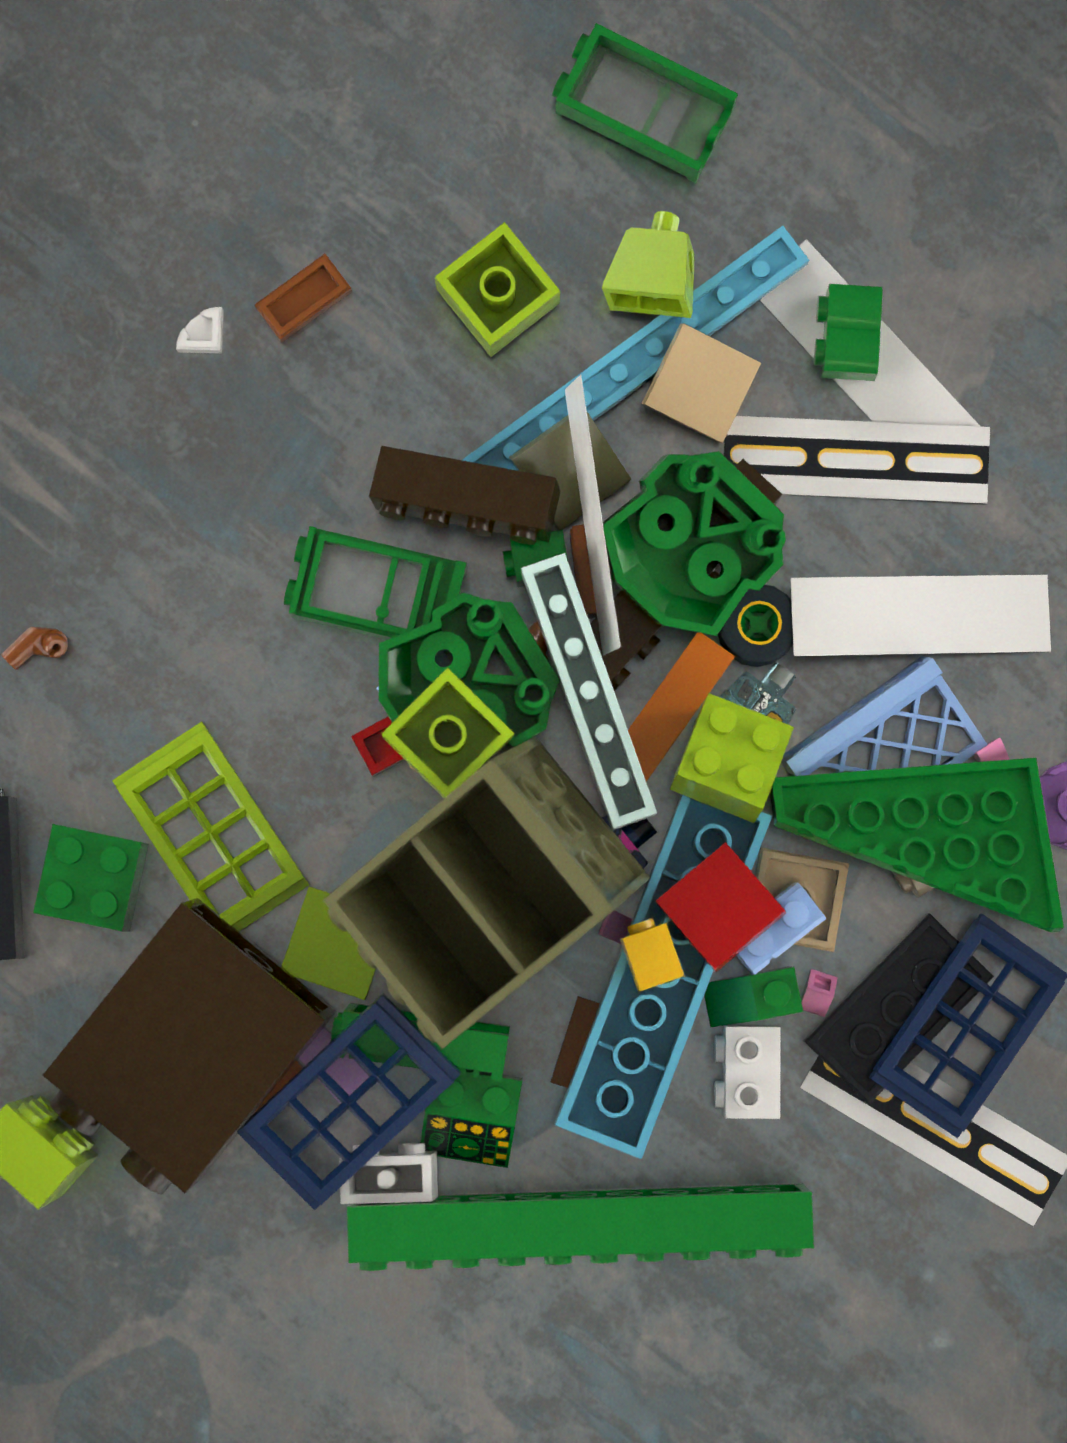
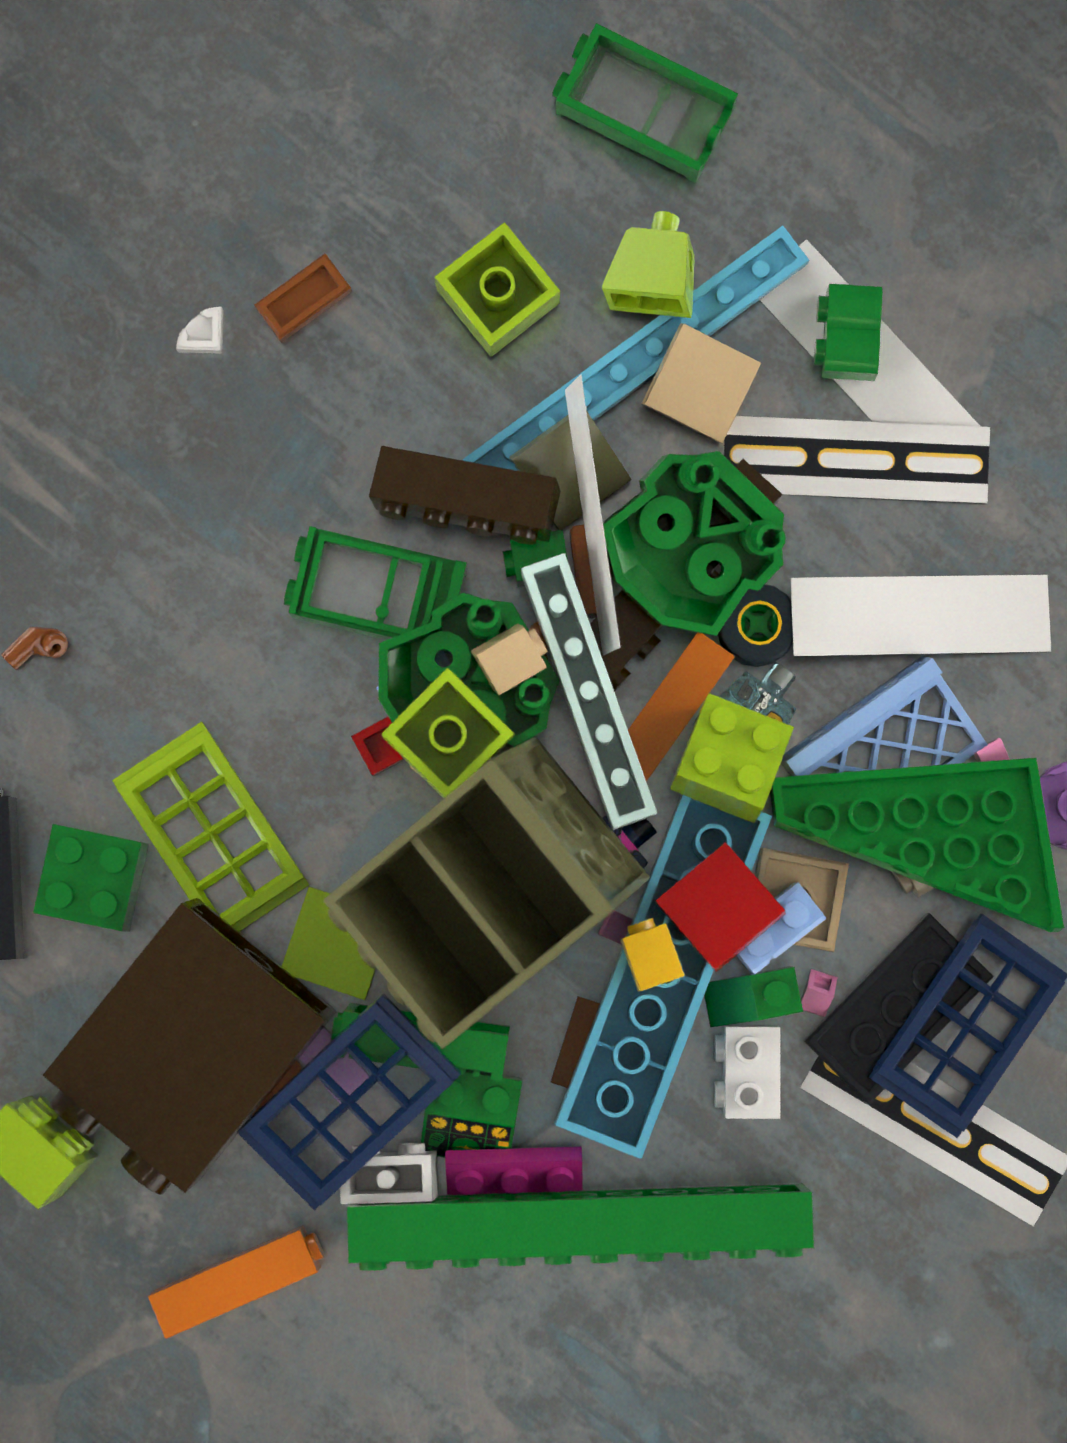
(236, 1281): none -> orange brick
(510, 657): none -> tan brick
(514, 1170): none -> dark pink plate

